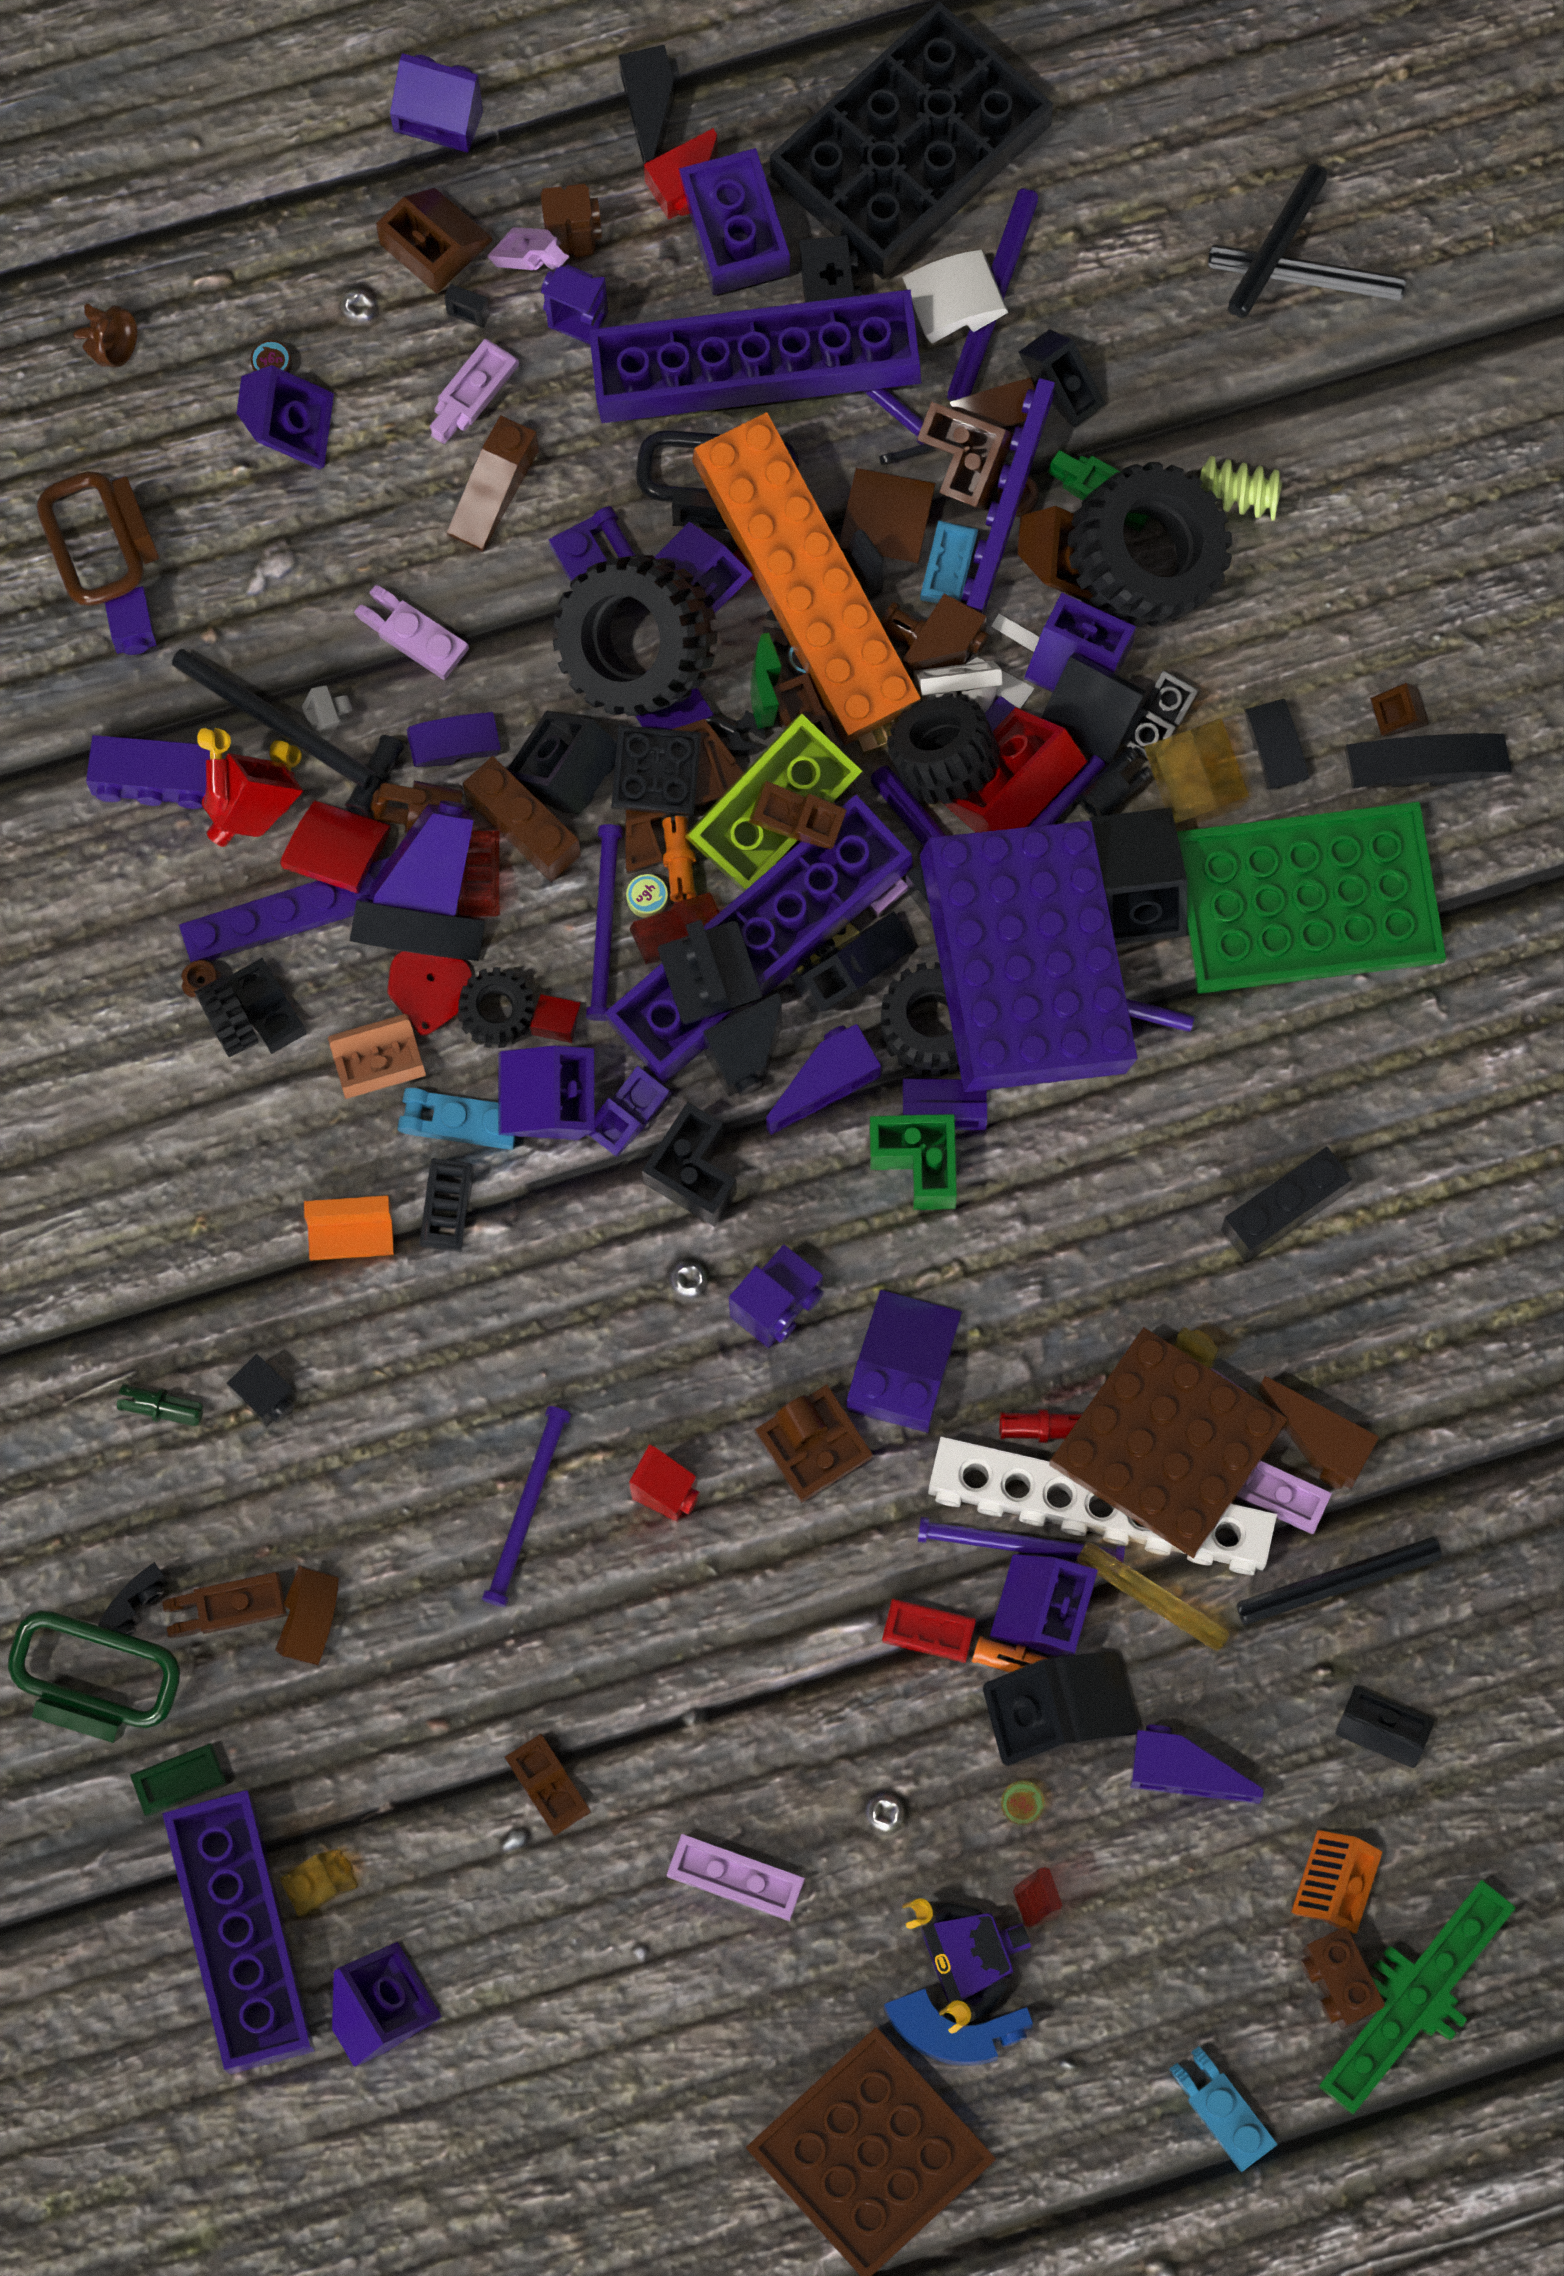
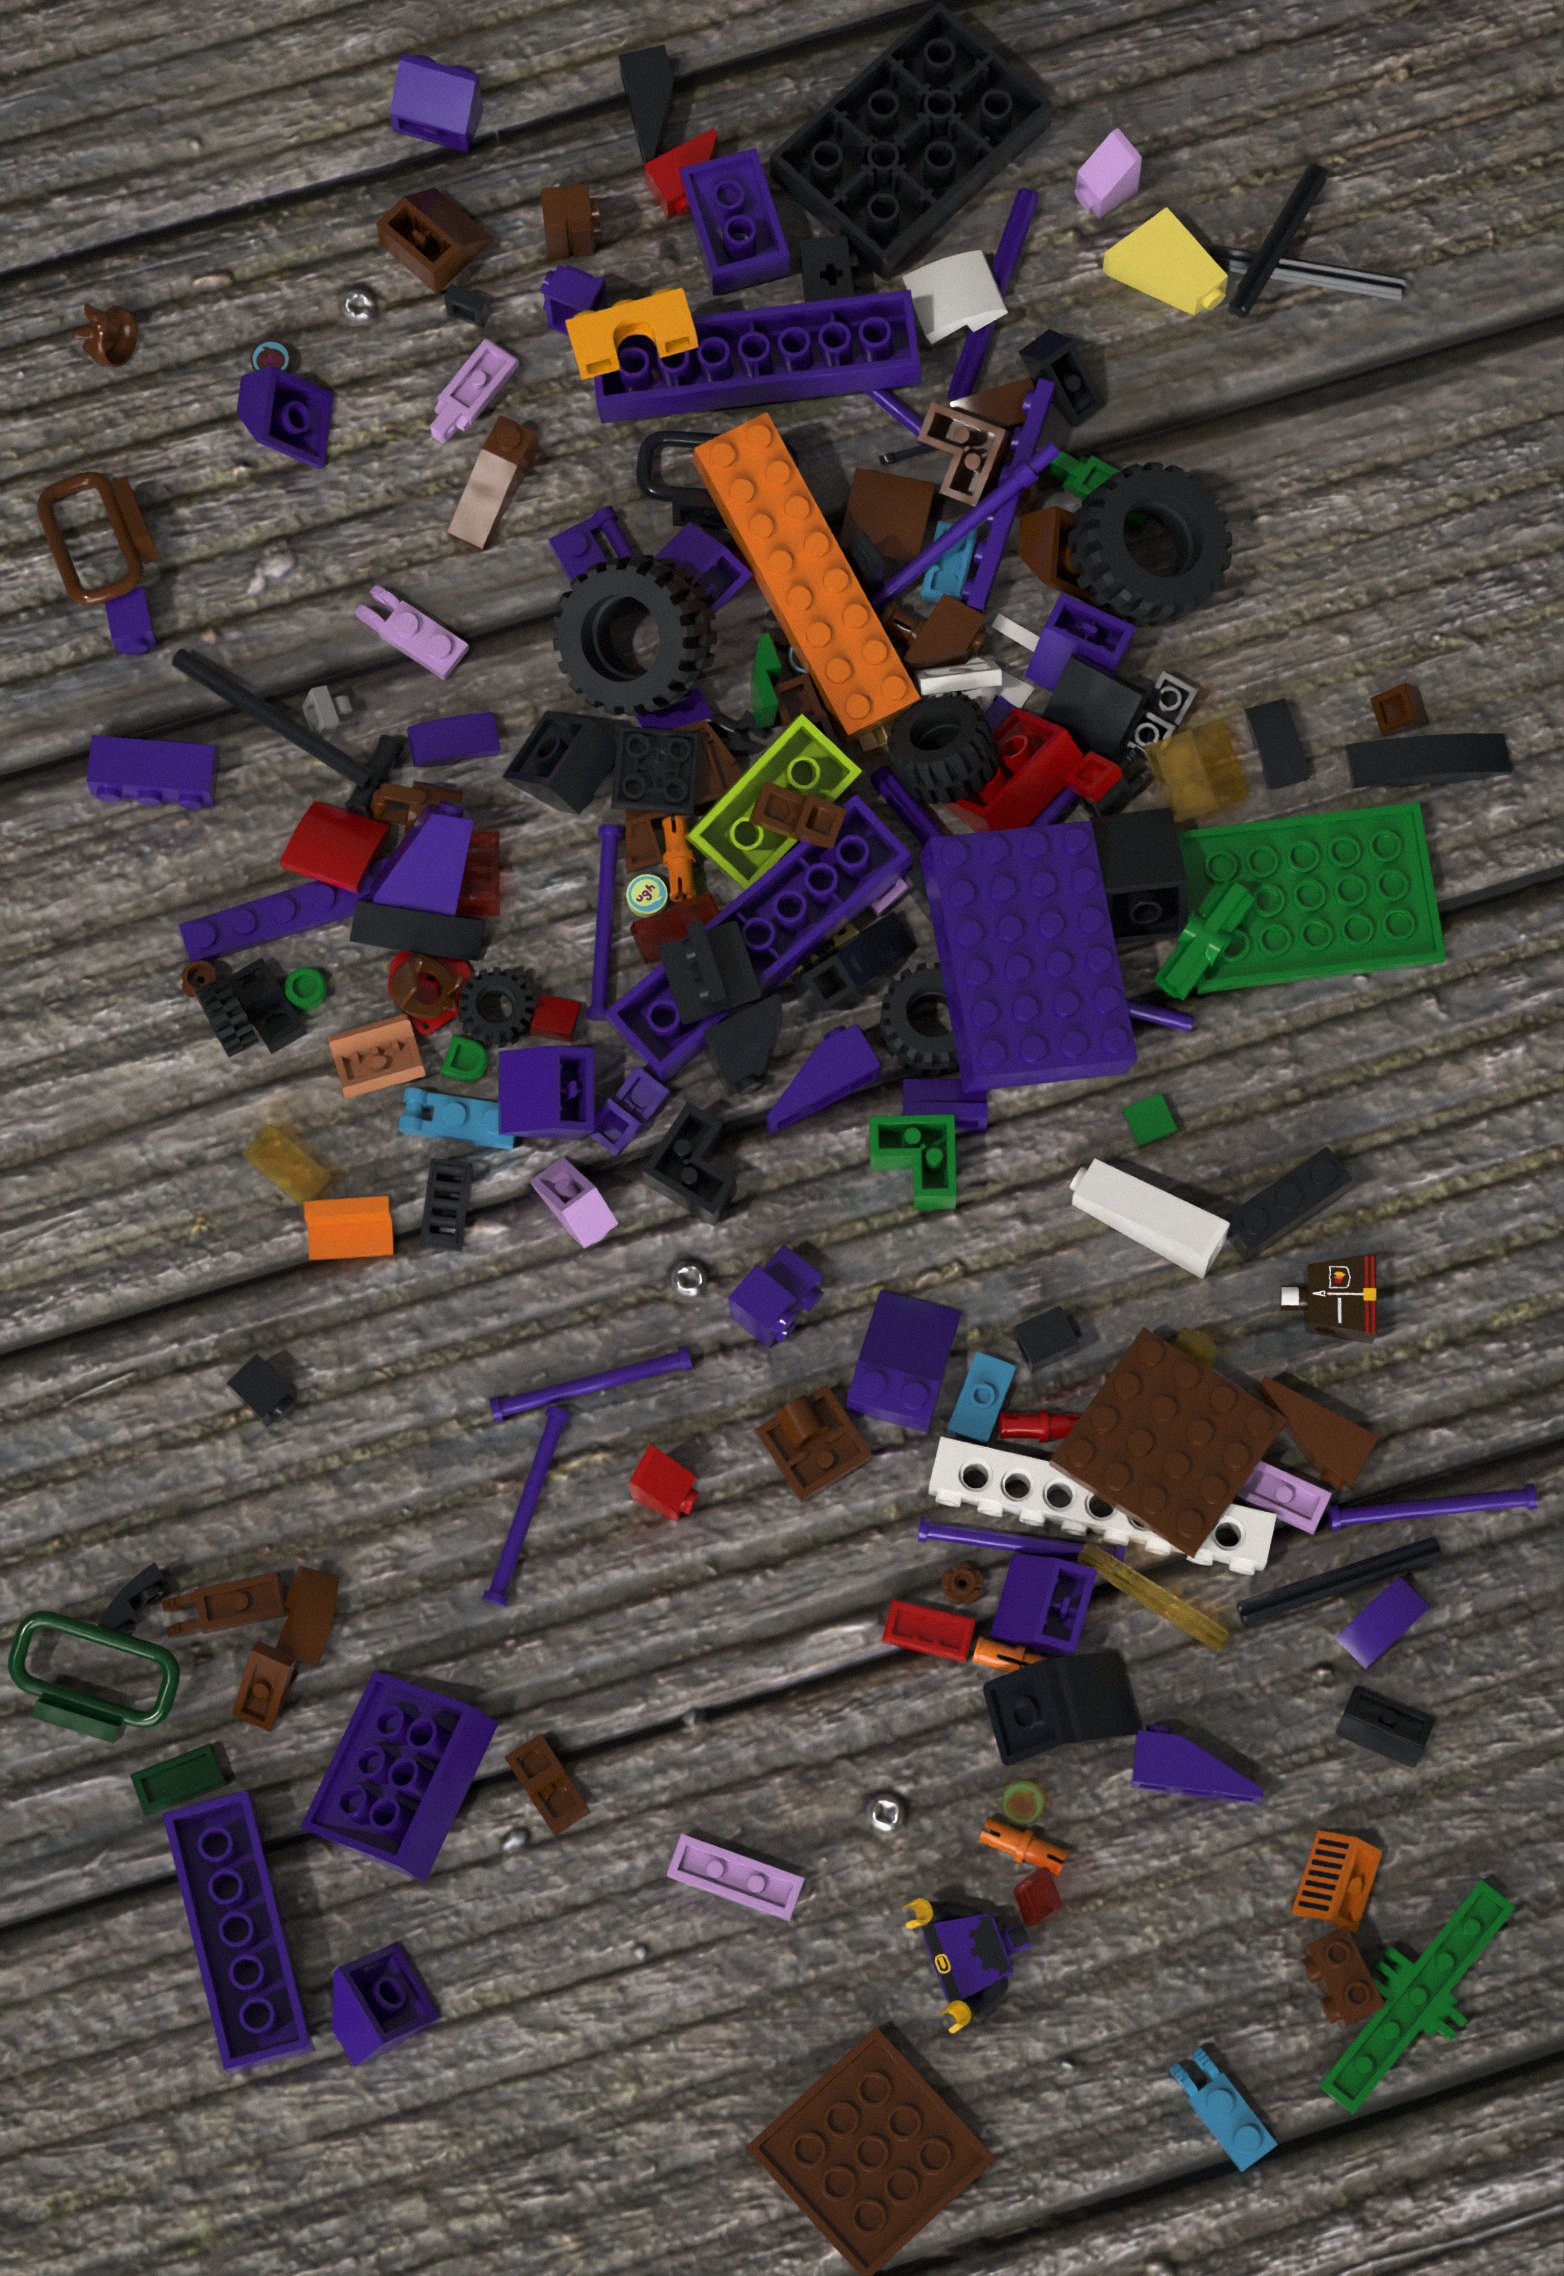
(160, 1405): dark green axle -> none
(246, 792): red torso -> none
(265, 1686): none -> reddish brown slope
(287, 1166): none -> clear yellow plate
(305, 988): none -> green tile
(319, 1881): clear yellow bracket -> none
(400, 1775): none -> dark purple slope
(405, 983): none -> reddish brown piece
(465, 1060): none -> green tile
(521, 819): reddish brown brick -> none
(528, 250): lavender hinge -> none
(574, 1202): none -> lavender slope
(590, 1383): none -> dark purple bar
(660, 317): none -> light orange arch
(966, 1594): none -> reddish brown plate
(972, 2045): blue arch -> none
(981, 1398): none -> dark azure plate
(1023, 475): none -> dark purple bar
(1023, 1845): none -> orange pin
(1047, 1338): none -> black brick
(1092, 776): none -> red tile
(1109, 175): none -> lavender slope
(1149, 1120): none -> green tile
(1150, 1216): none -> white slope
(1167, 265): none -> light yellow slope
(1204, 939): none -> green piece
(1241, 487): yellowish green piece -> none
(1337, 1299): none -> dark brown torso
(1383, 1622): none -> dark purple slope
(1432, 1507): none -> dark purple bar

